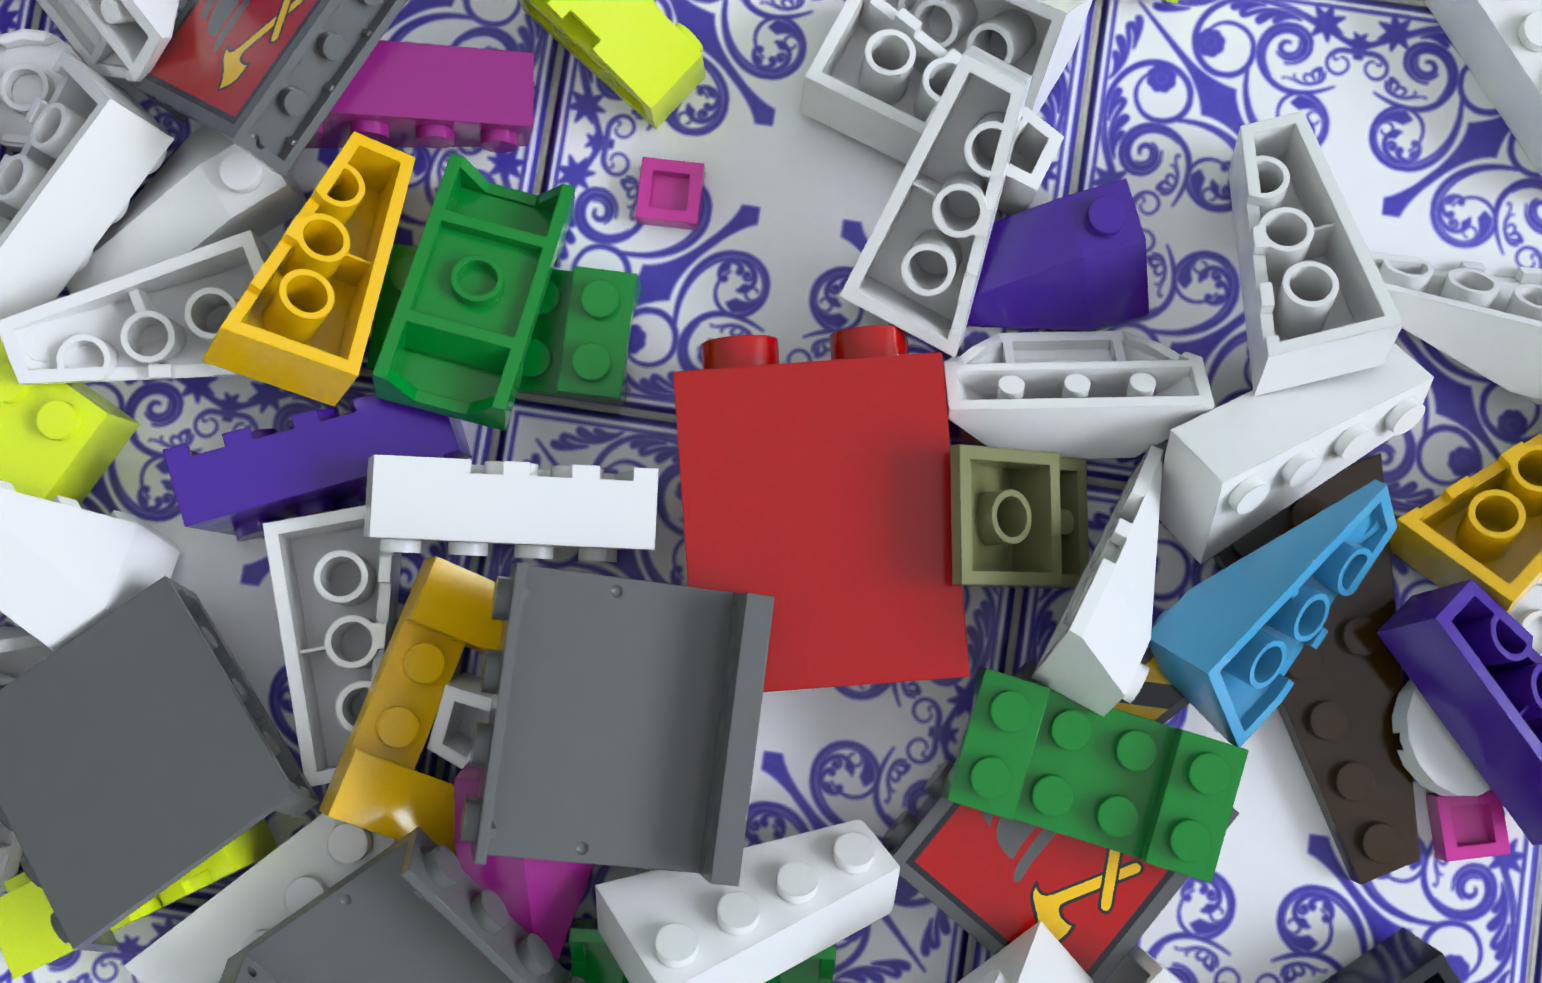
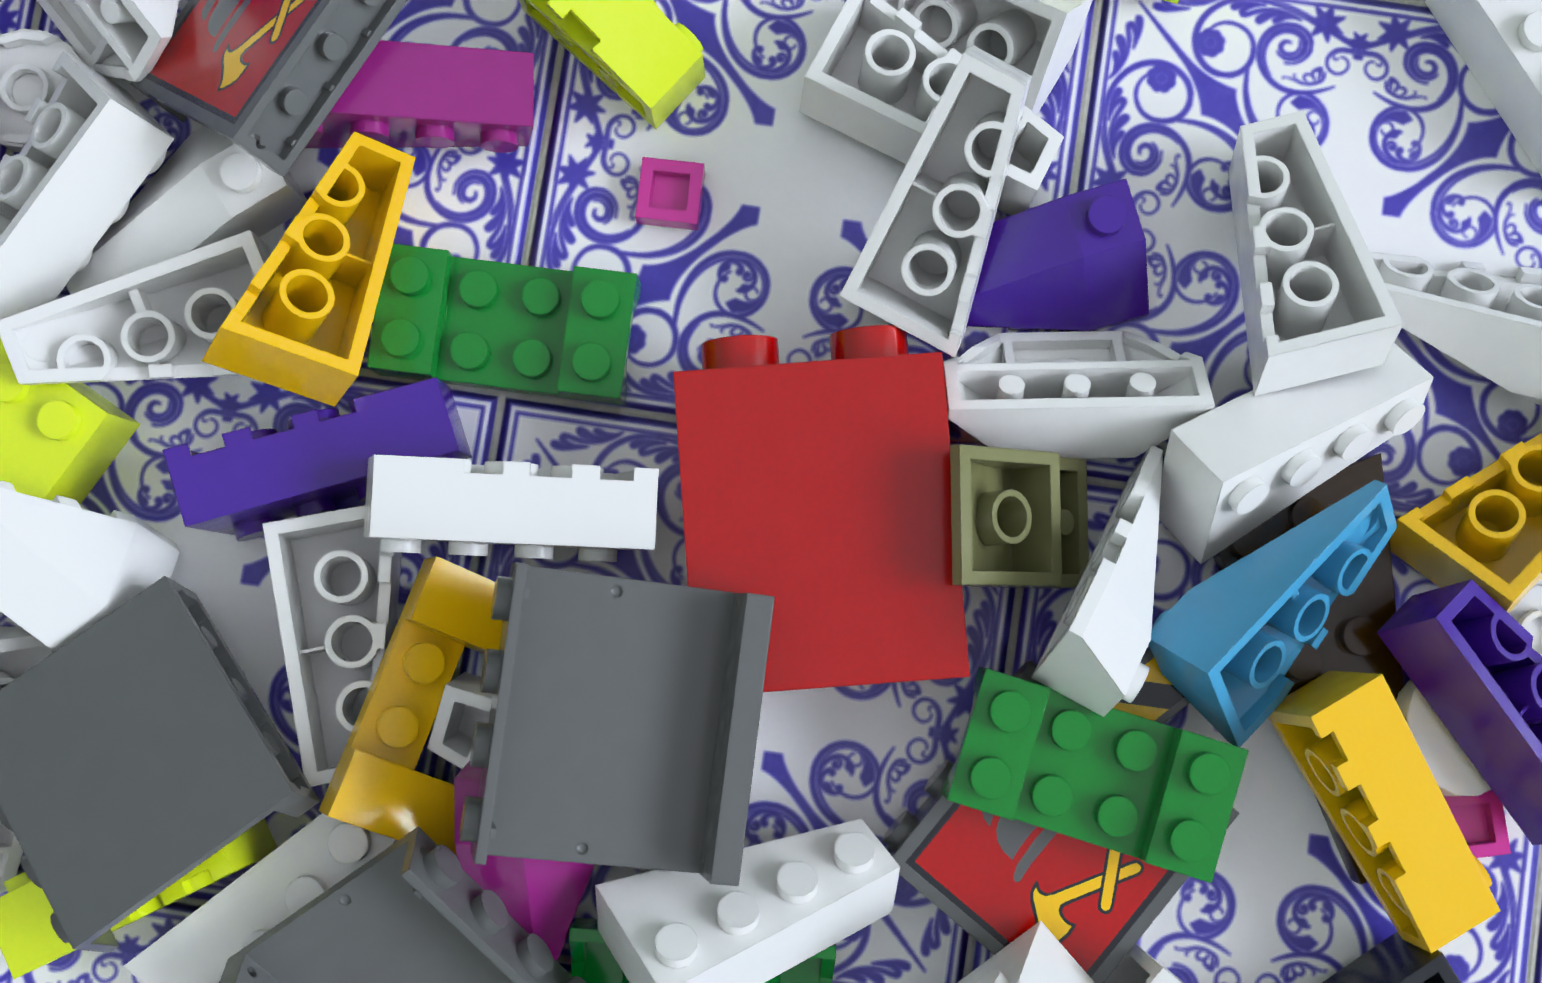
(473, 297): green piece -> none
(1386, 805): none -> yellow wedge

